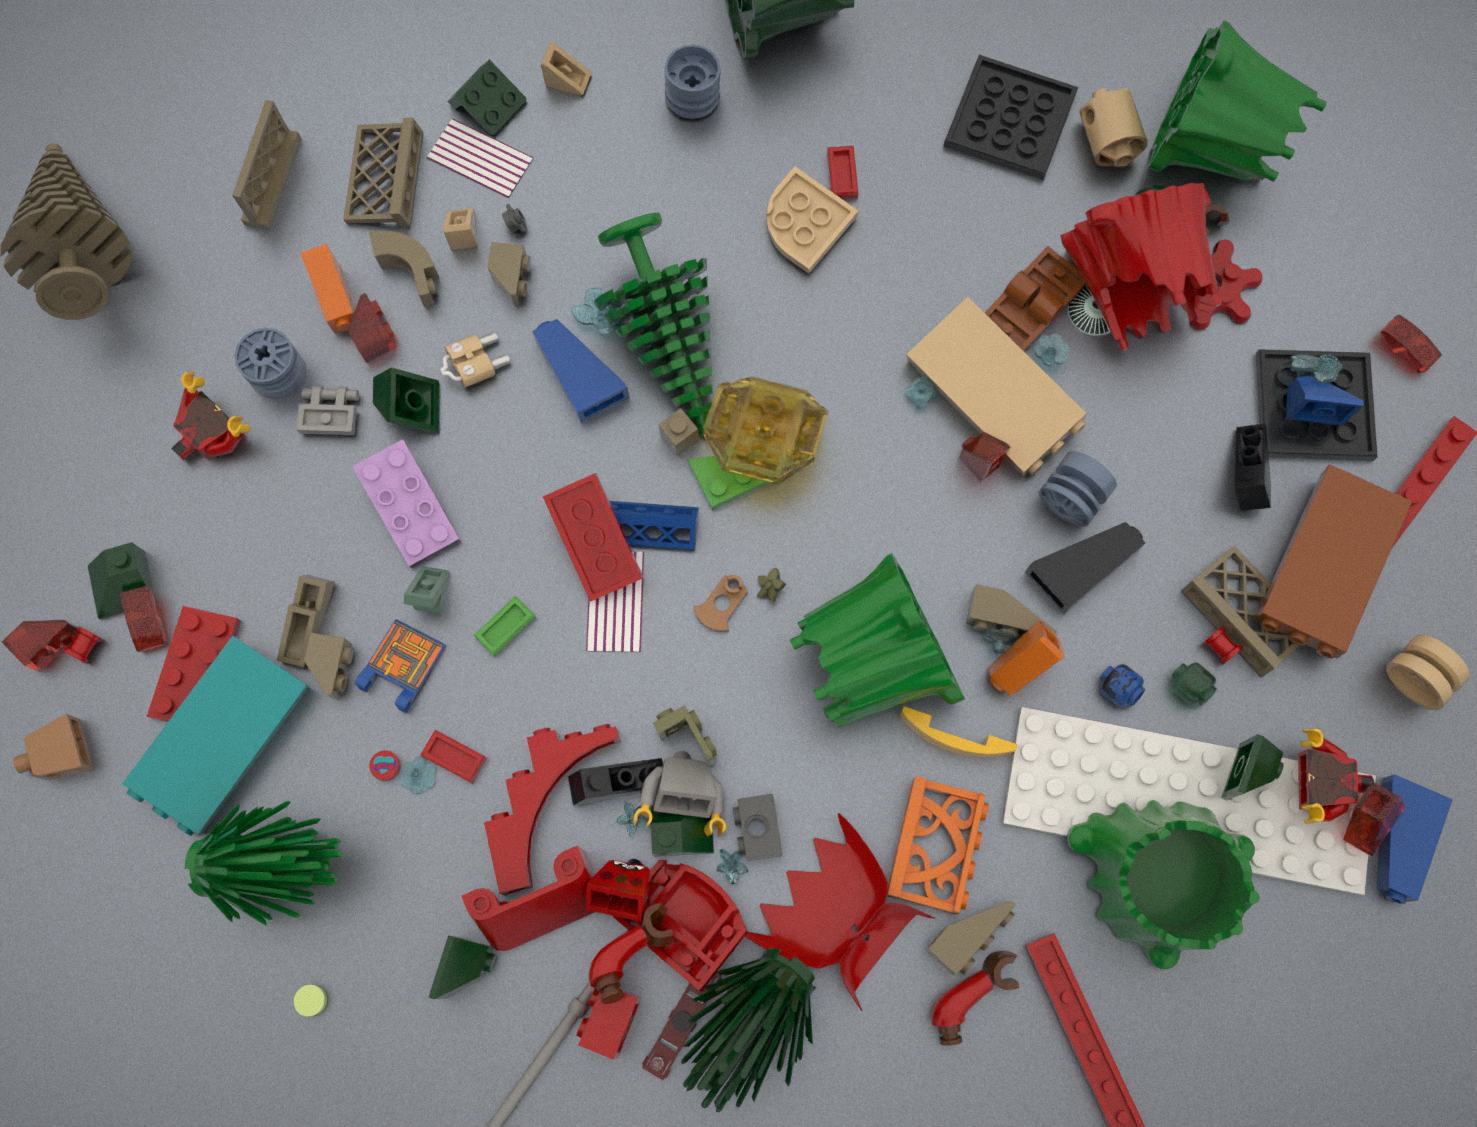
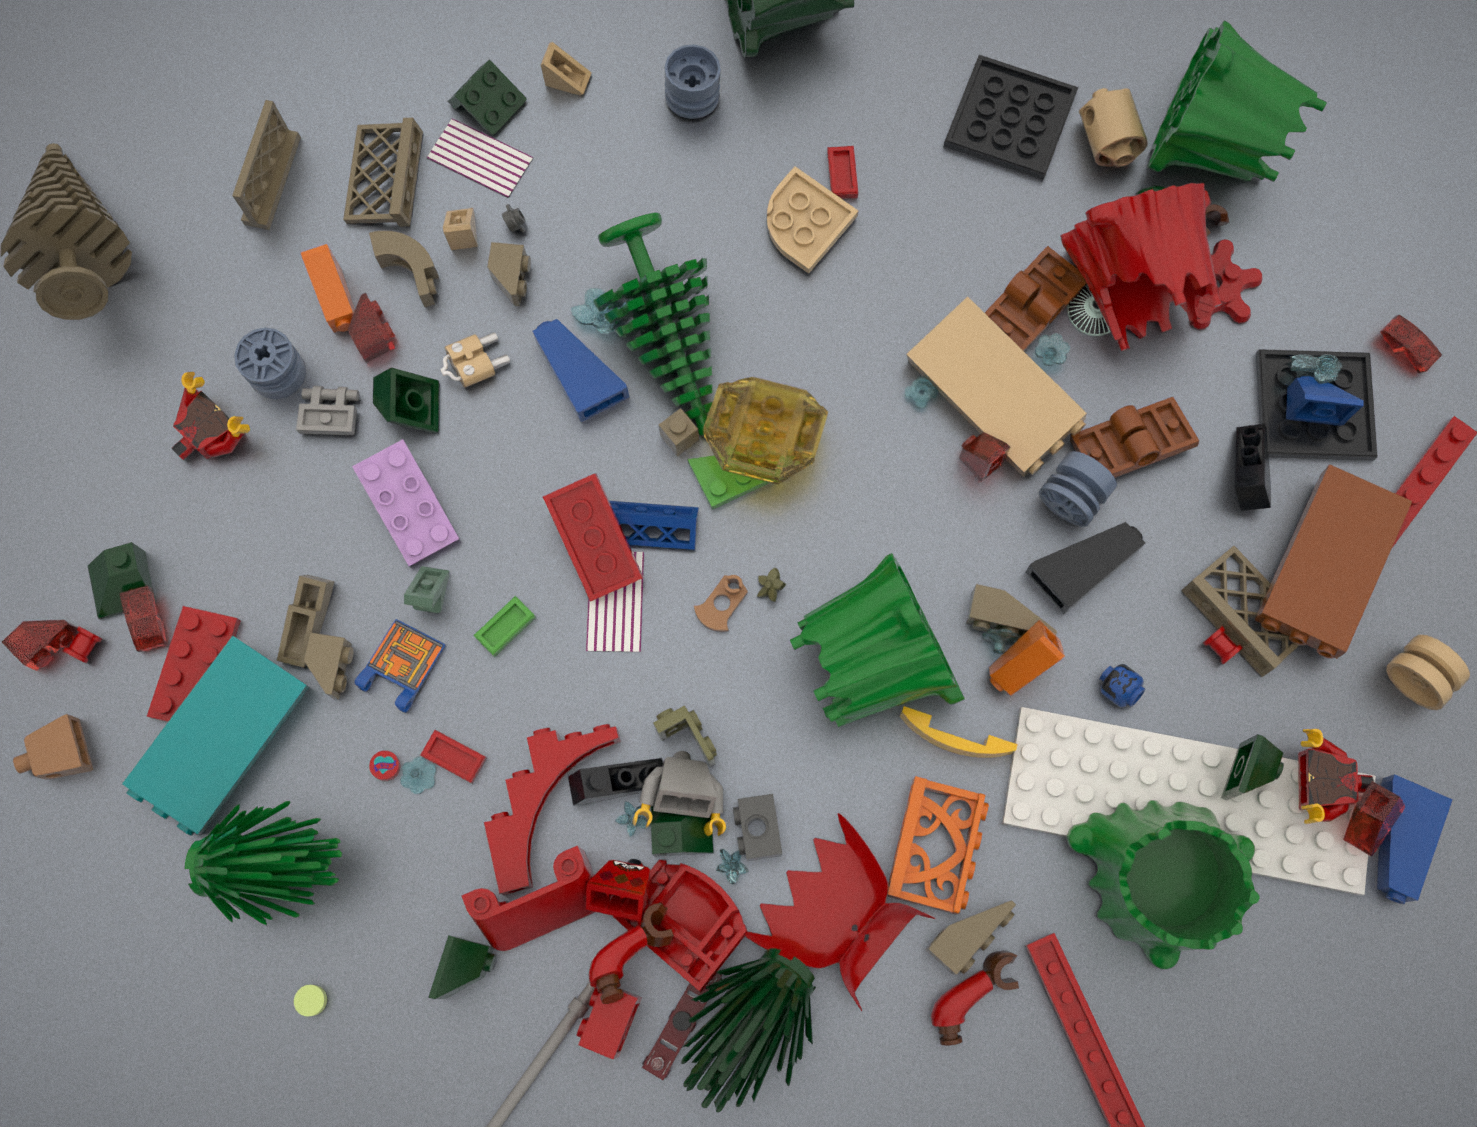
(1137, 437): none -> dark orange plate
(1194, 683): clear green head -> none

